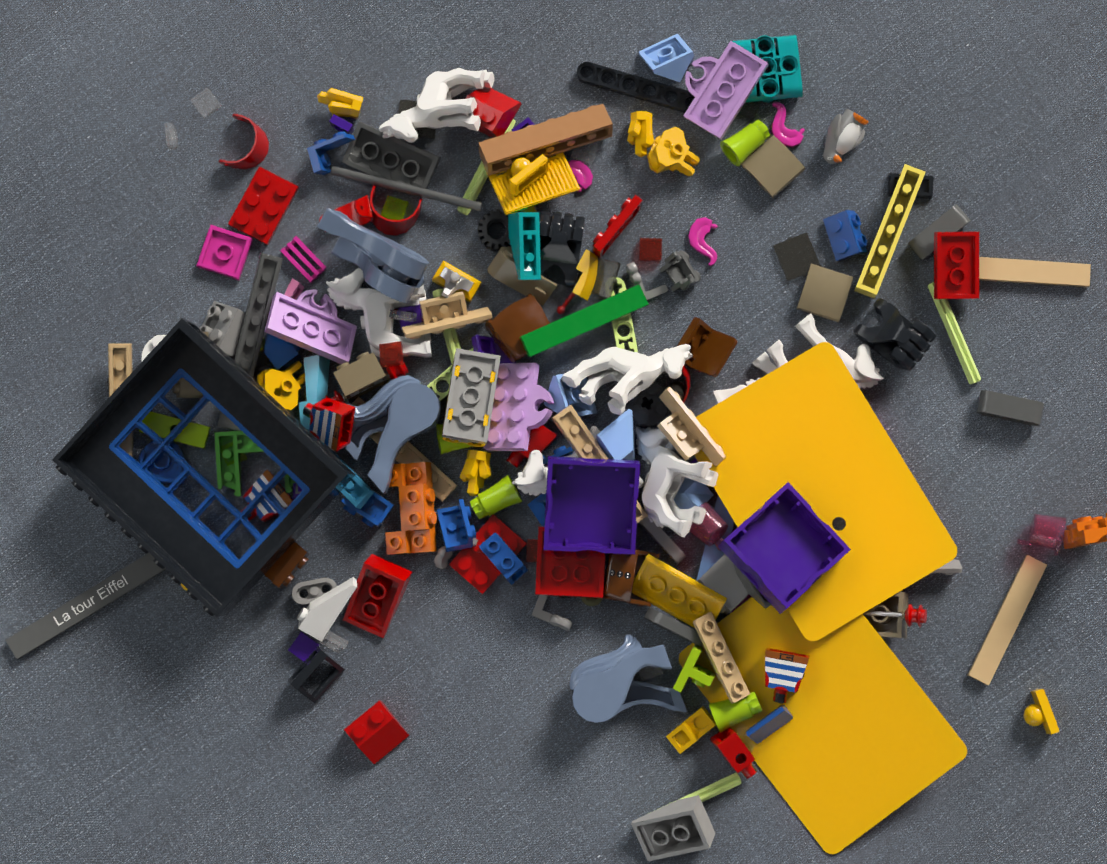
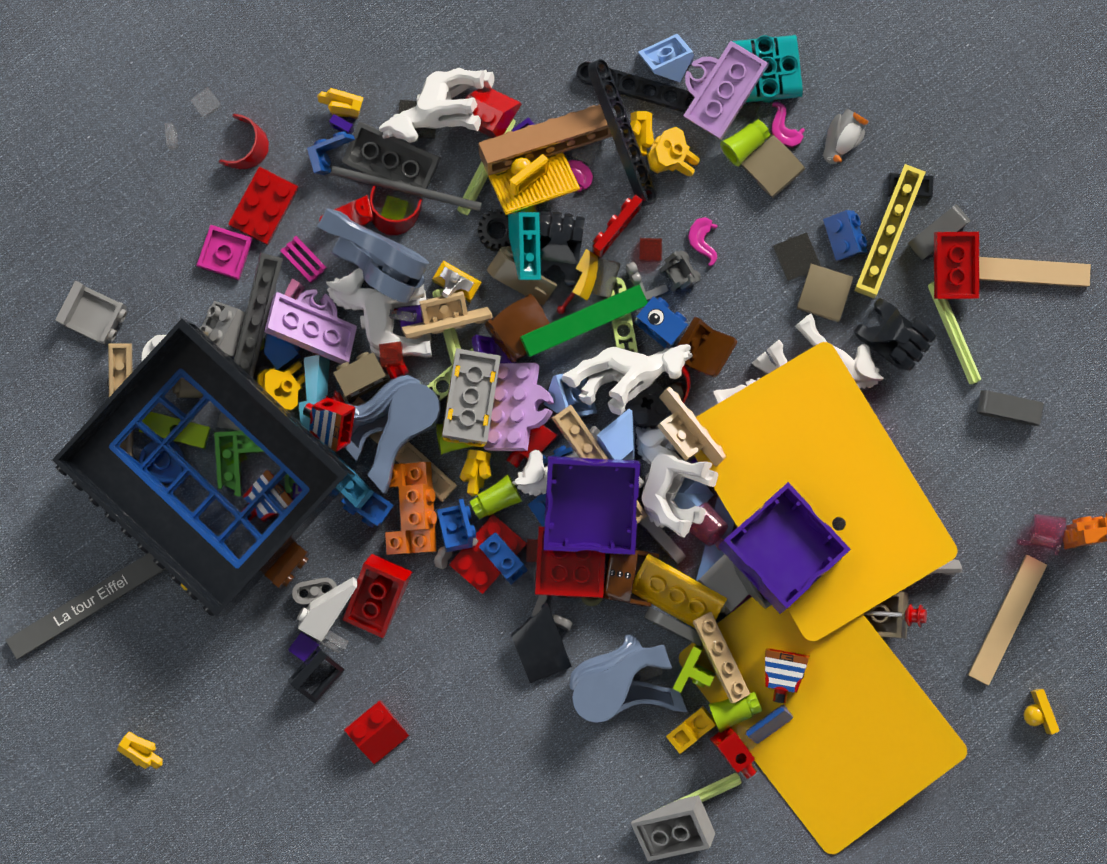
(91, 314): none -> light grey panel
(139, 751): none -> yellow rock
(540, 646): none -> black slope
(621, 122): none -> black beam
(661, 322): none -> blue brick

